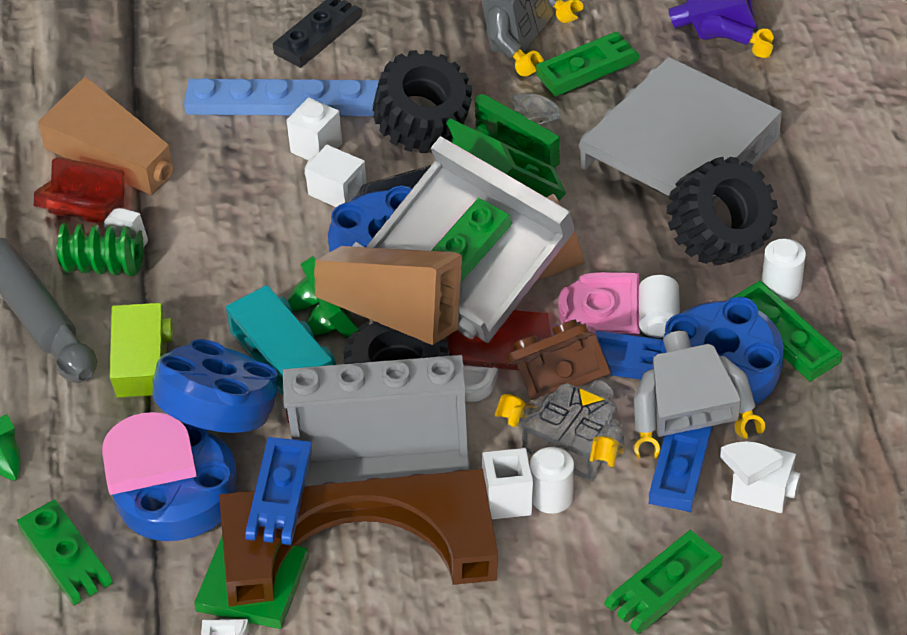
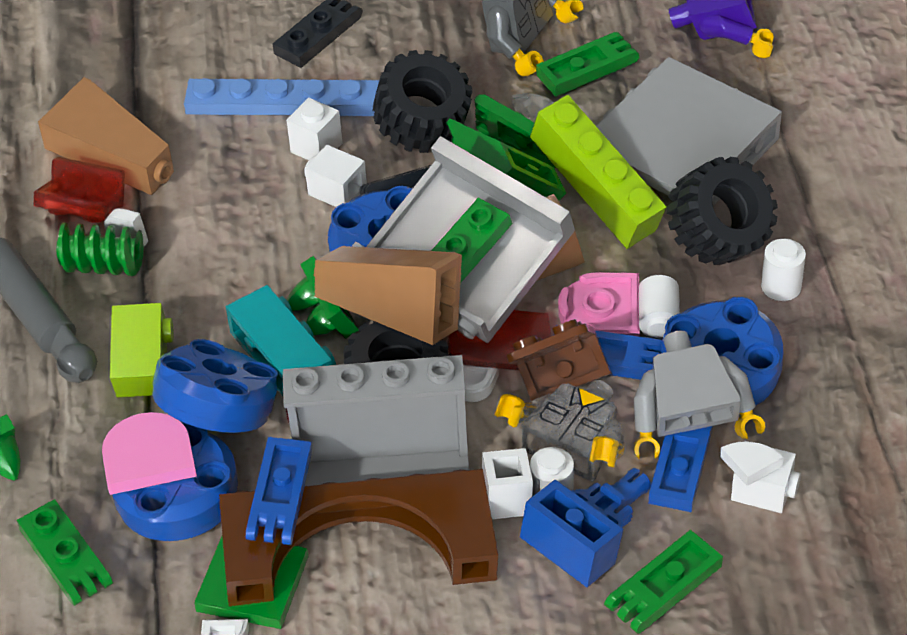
(581, 526): none -> blue brick
(597, 171): none -> lime brick
(802, 344): green tile -> none

